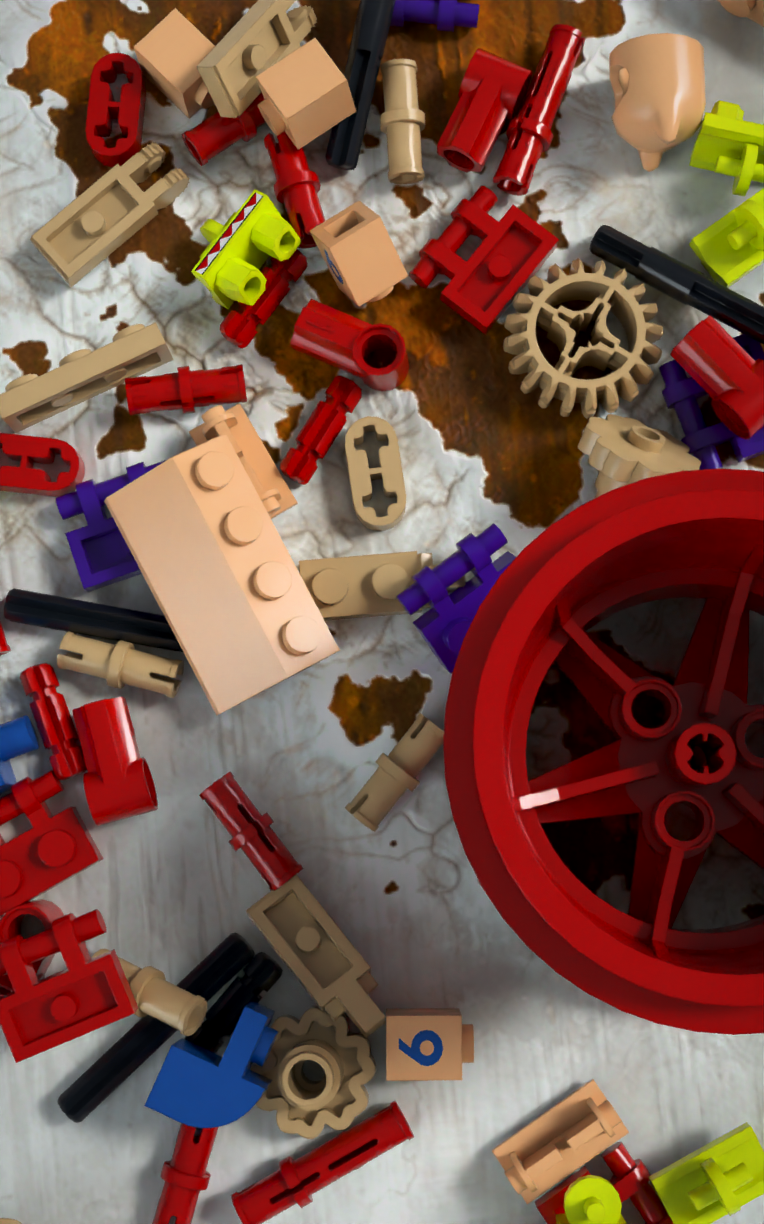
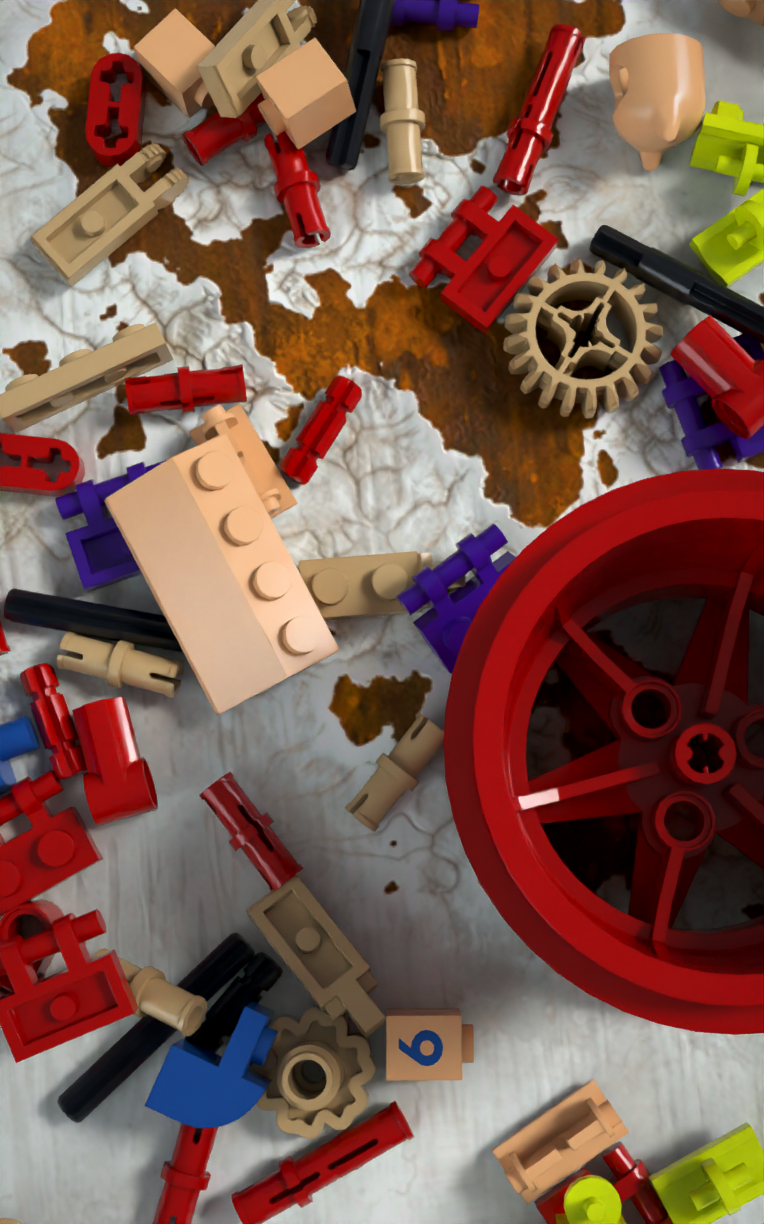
(241, 247): neon yellow hips -> none
(241, 324): red axle -> none
(347, 343): red piece -> none
(359, 254): light nougat brick -> none
(389, 471): tan beam -> none
(488, 98): red piece -> none
(631, 451): tan plant -> none

